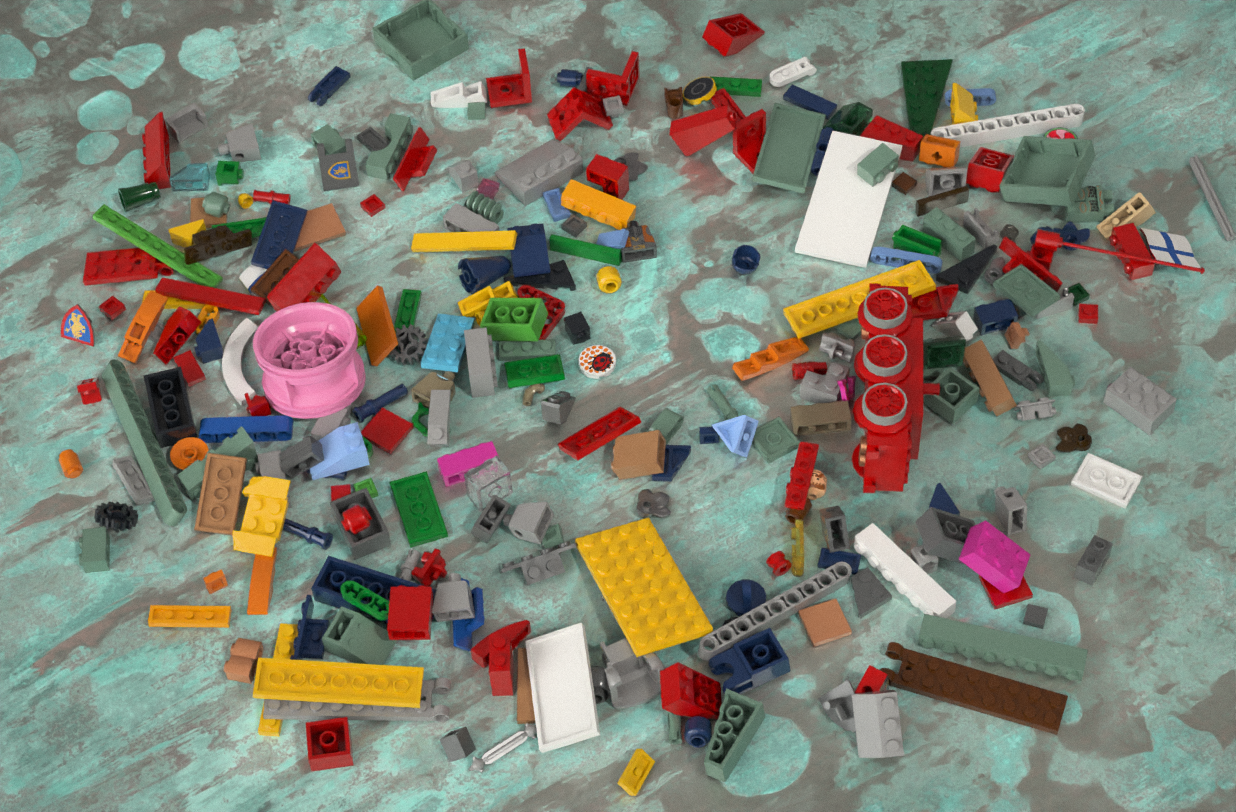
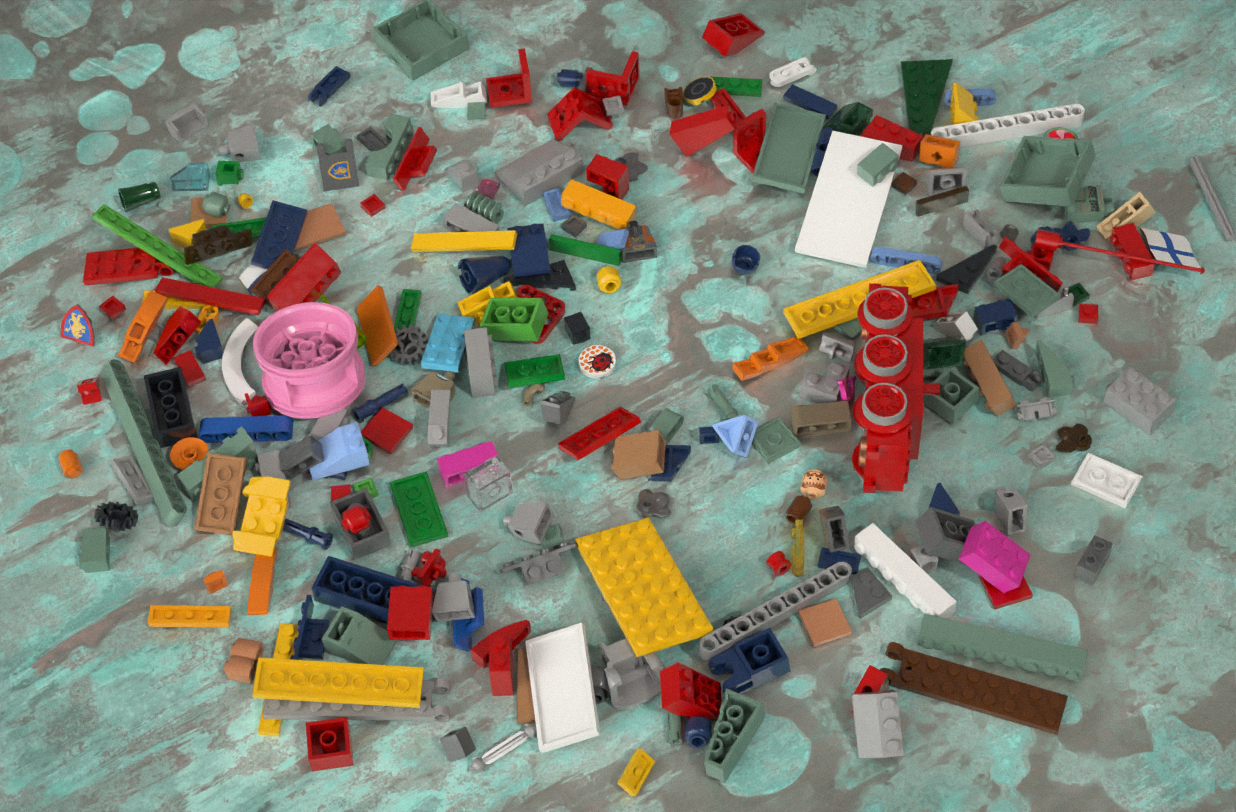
(157, 152): red slope -> none
(264, 196): red pin -> none
(362, 592): green beam -> none
(415, 419): green helmet -> none
(490, 518): dark grey brick -> none
(526, 349): sand green plate -> none
(745, 596): dark blue tile -> none
(800, 369): red hinge -> none
(801, 476): red bracket -> none
(839, 705): dark grey shield -> none
(916, 241): green window -> none
(953, 236): sand green brick -> none
(988, 169): red slope -> none
(1035, 616): dark grey tile -> none

